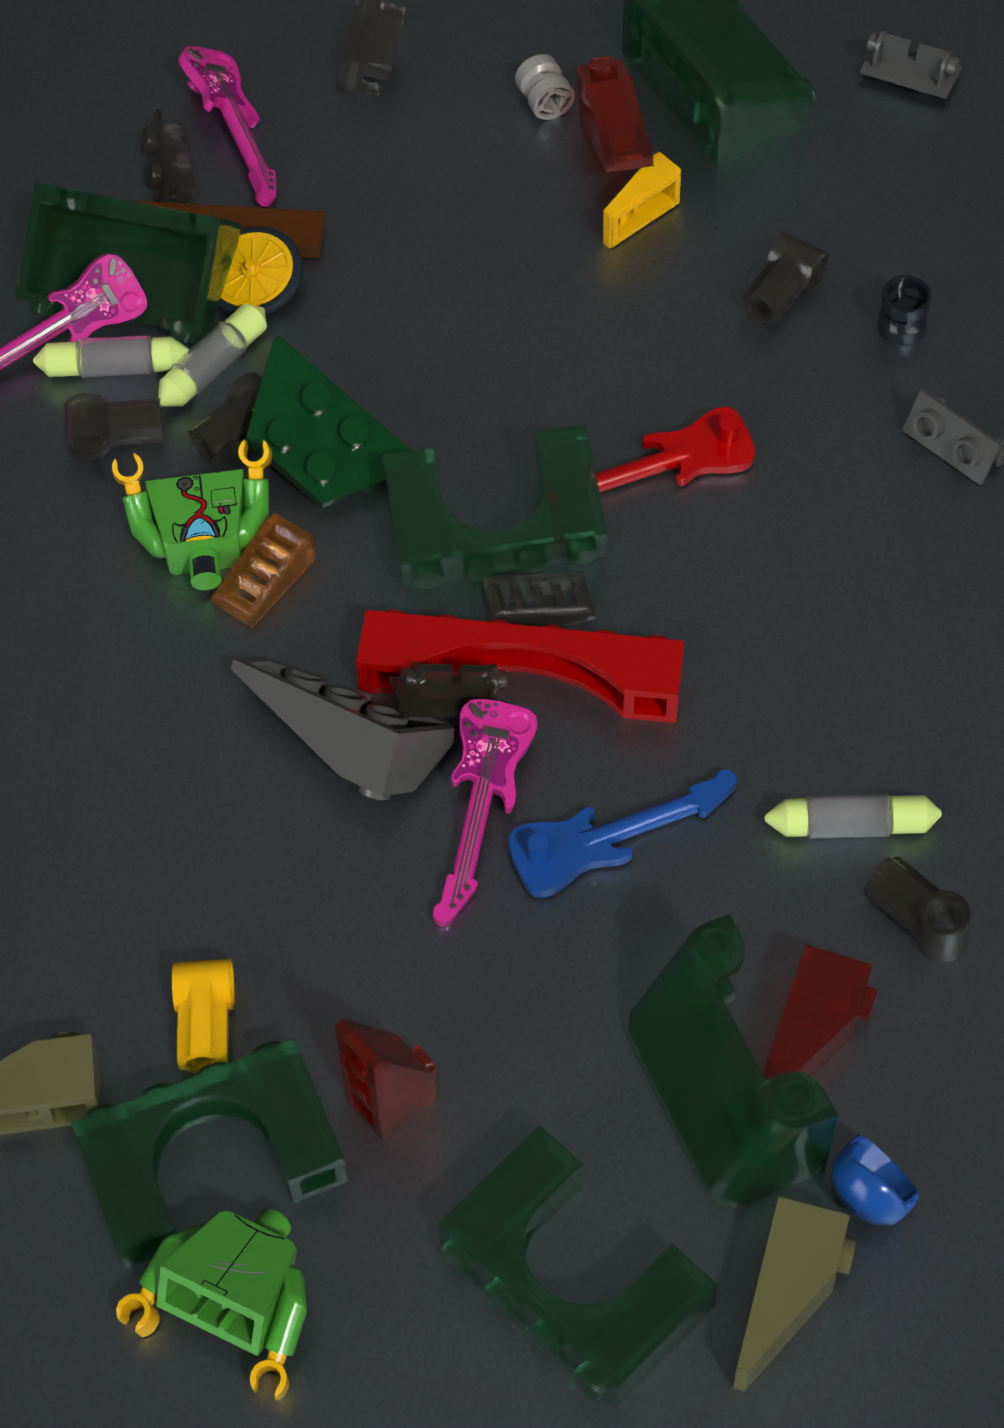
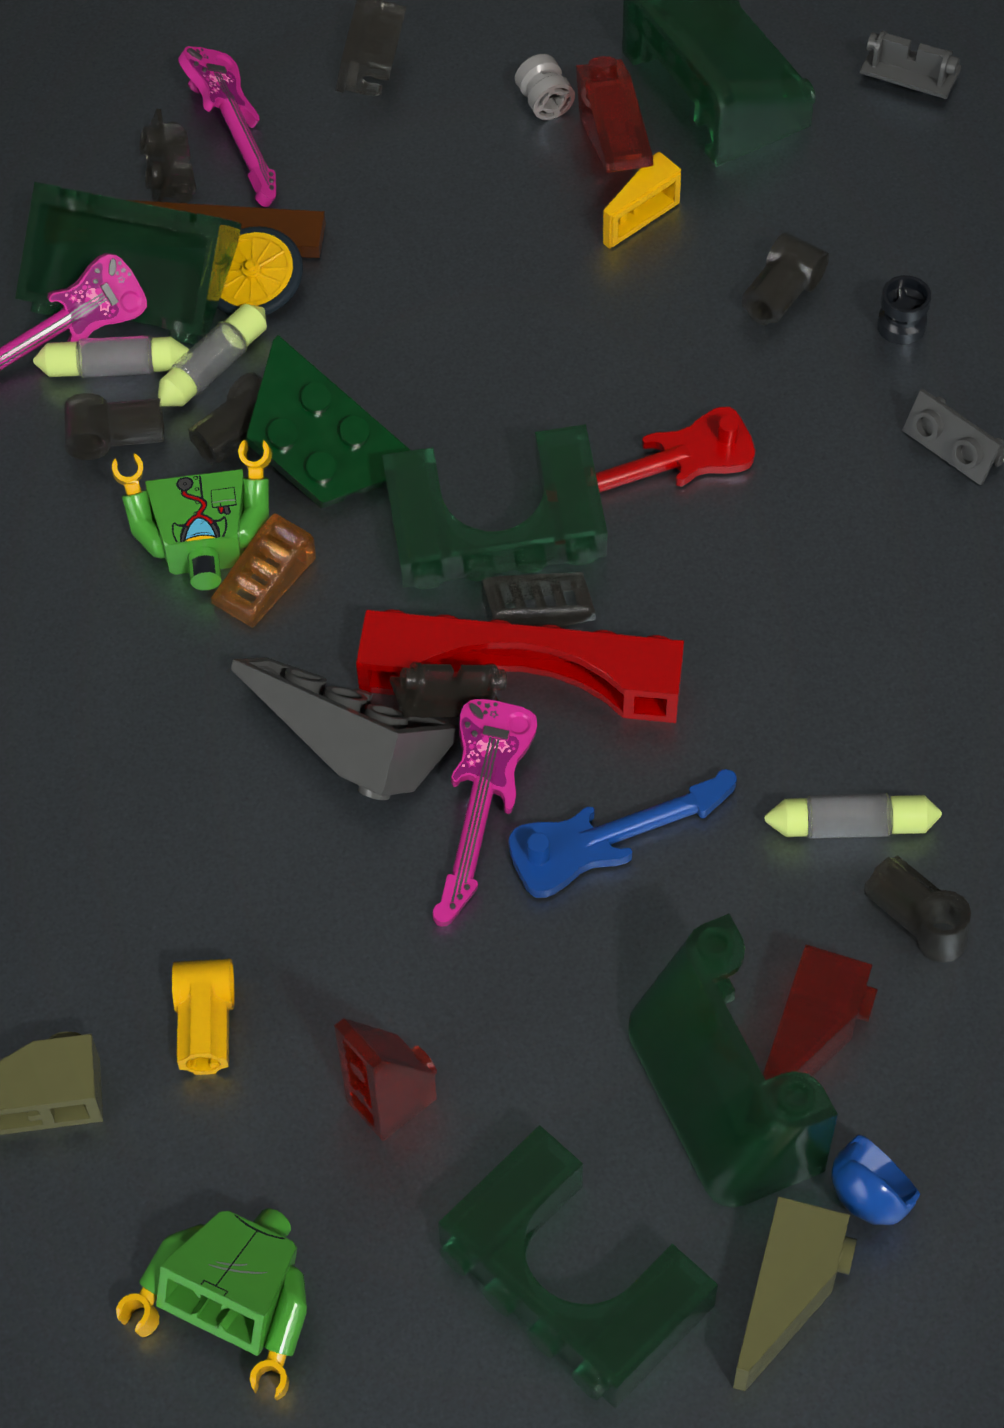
(261, 1090): clear green arch -> none

